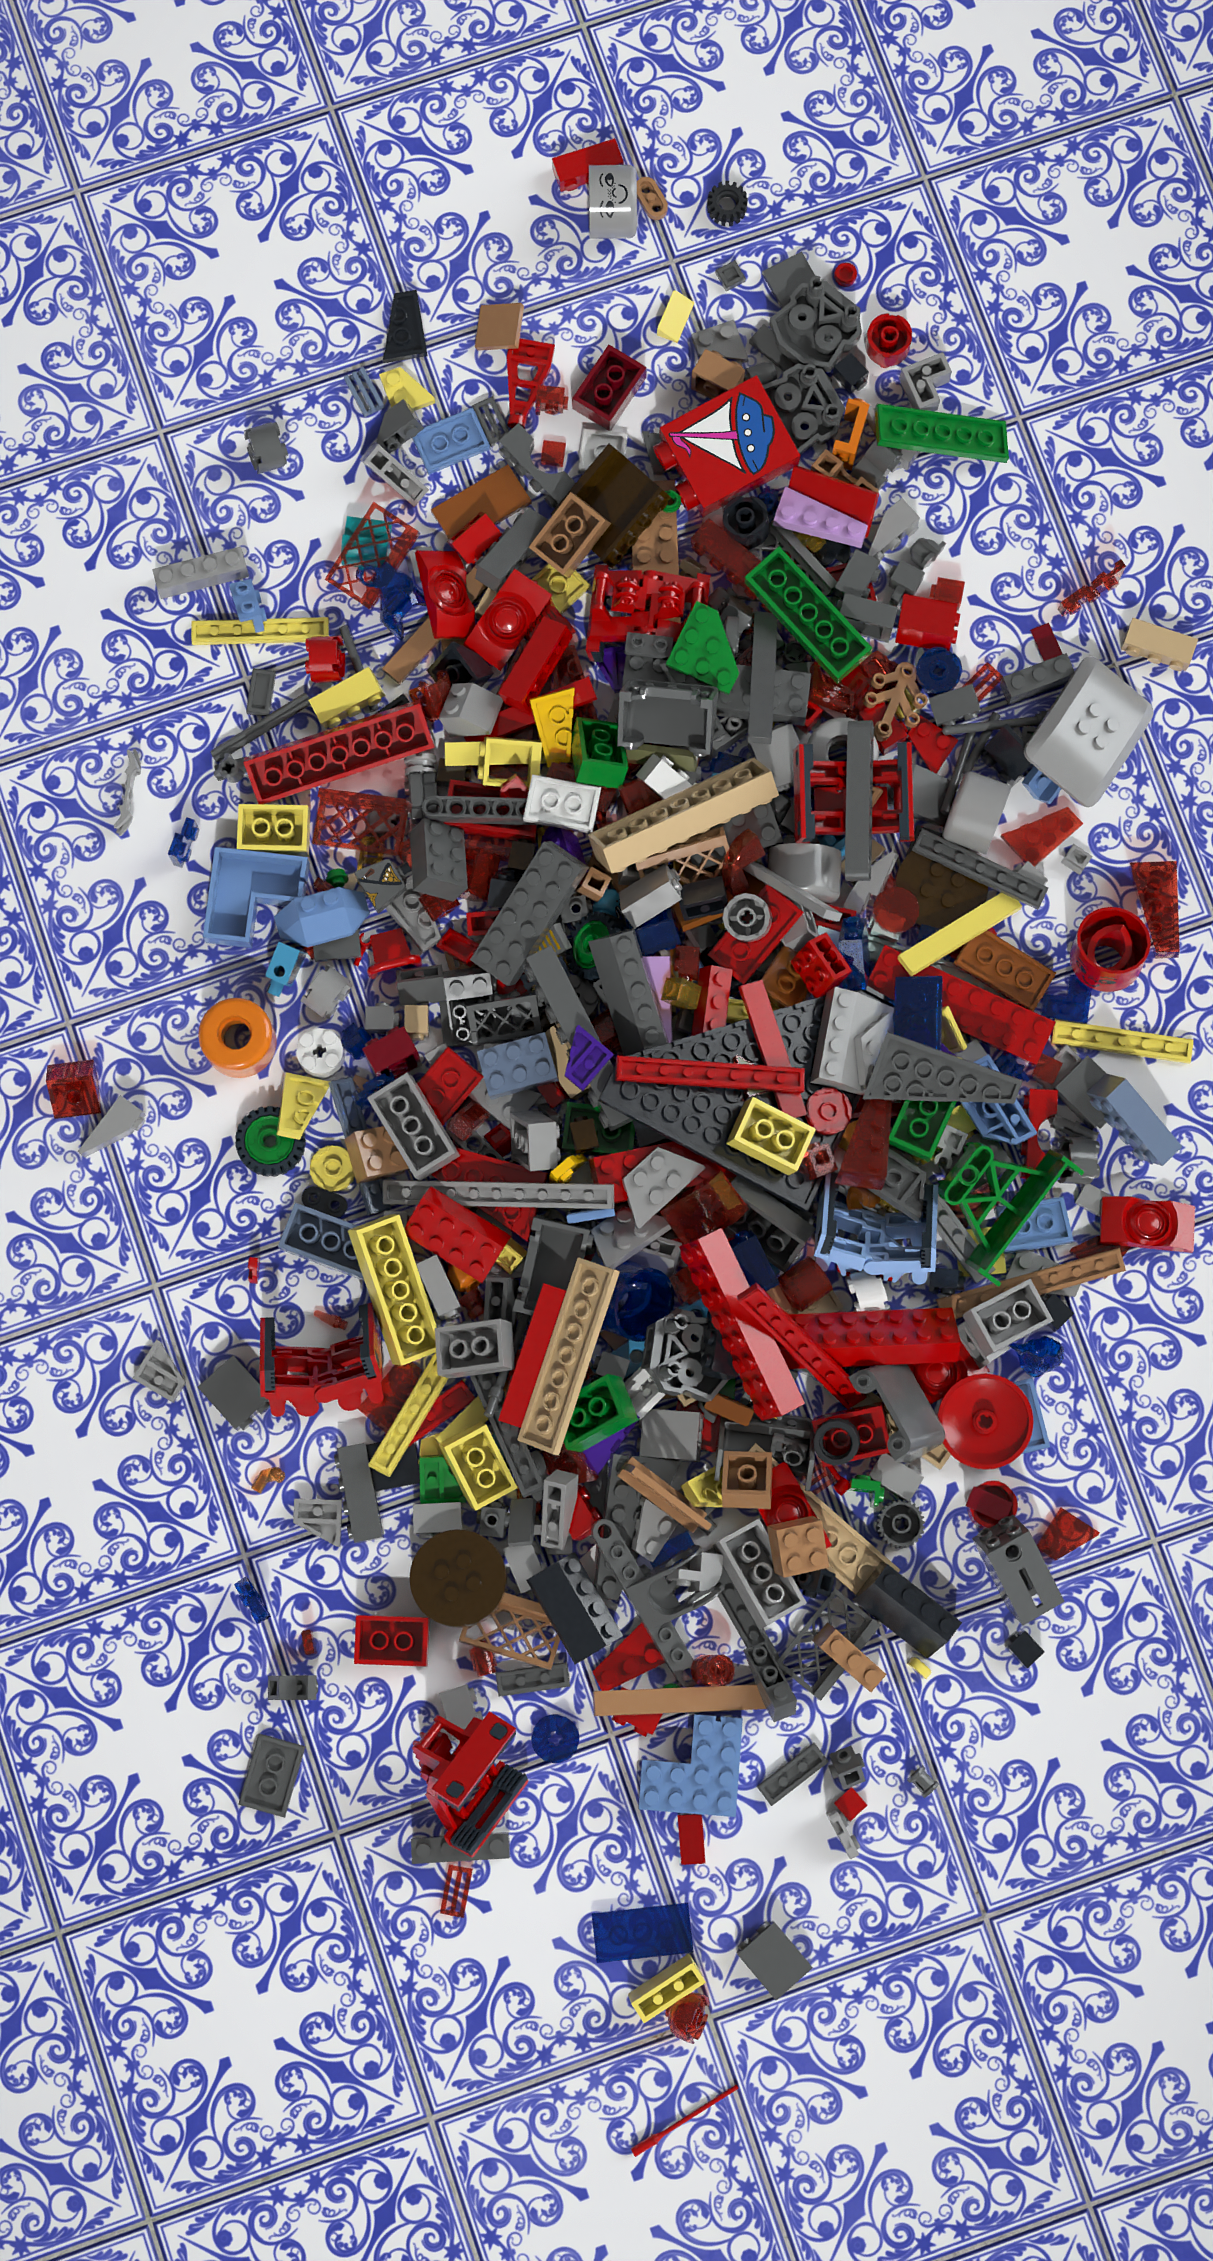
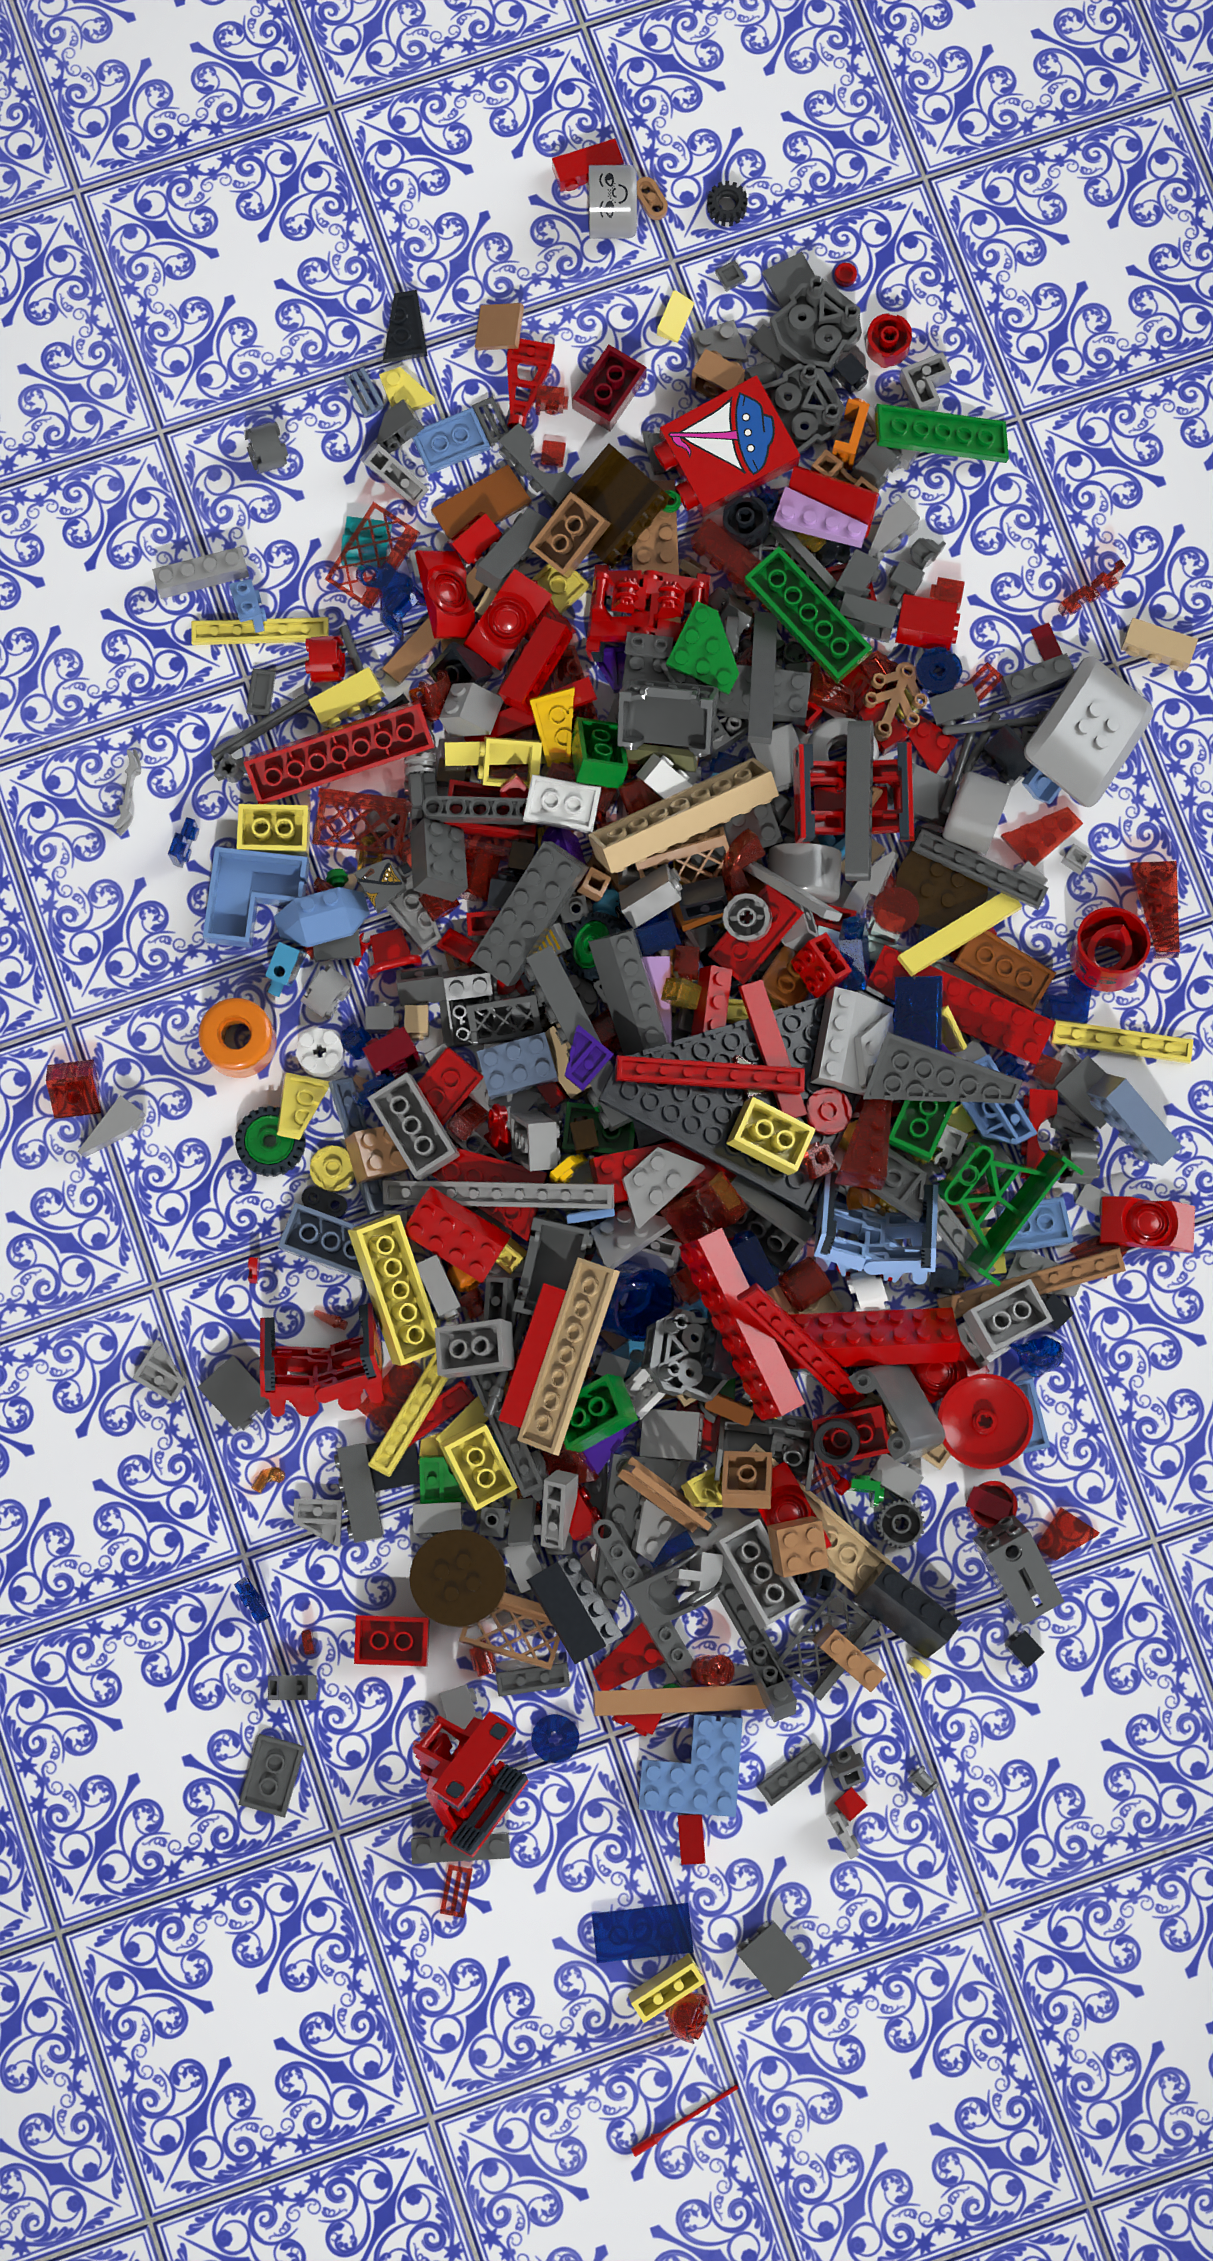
(497, 1125): none -> red plate
(595, 441): white tile -> none

